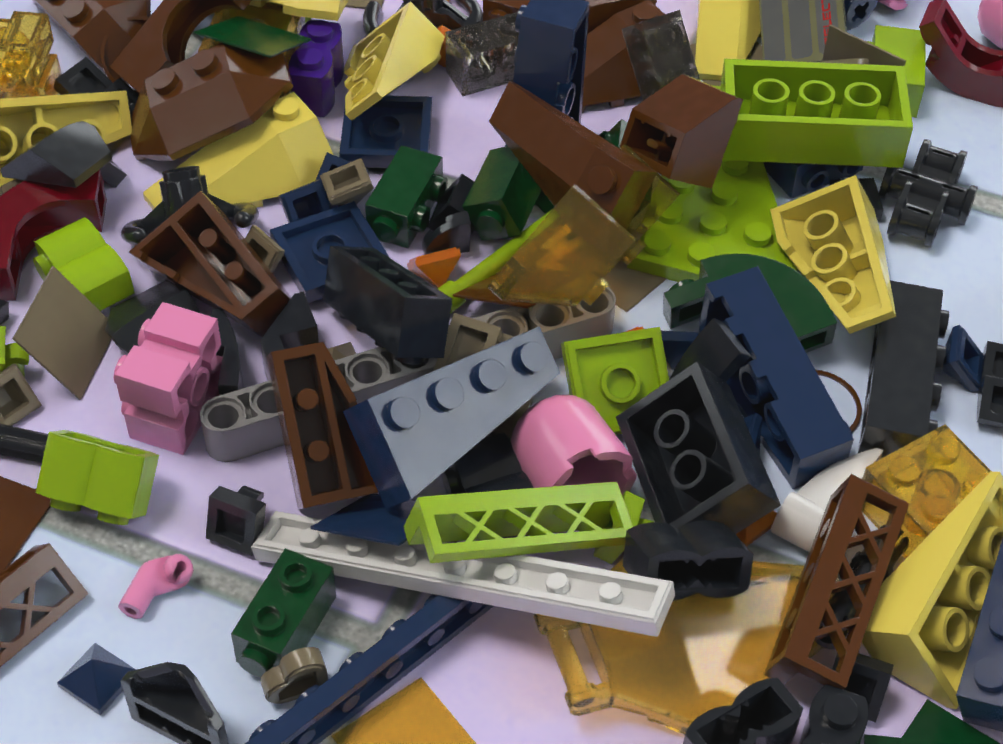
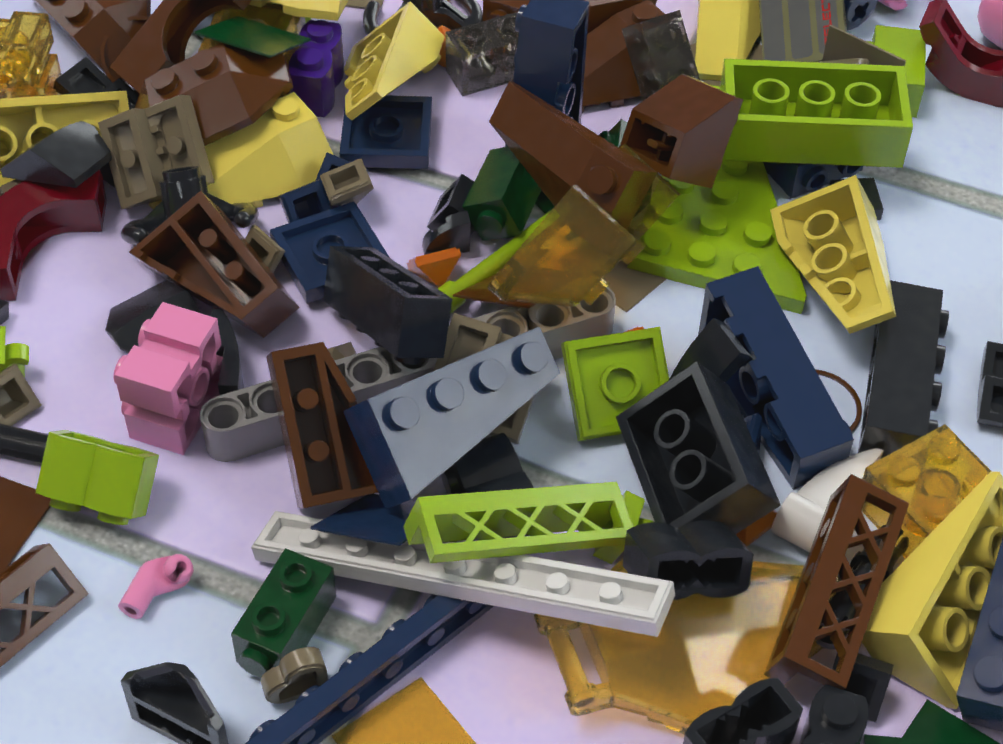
(64, 333): dark tan piece -> none
(85, 262): lime brick -> none
(95, 678): dark blue slope -> none
(151, 142): none -> dark tan slope
(235, 517): black tile -> none
(291, 329): black slope -> none
(405, 196): dark green brick -> none
(570, 444): bright pink cylinder -> none
(676, 344): dark blue slope -> none
(796, 295): dark green arch -> none
(927, 193): black axle -> none
(963, 359): dark blue slope -> none

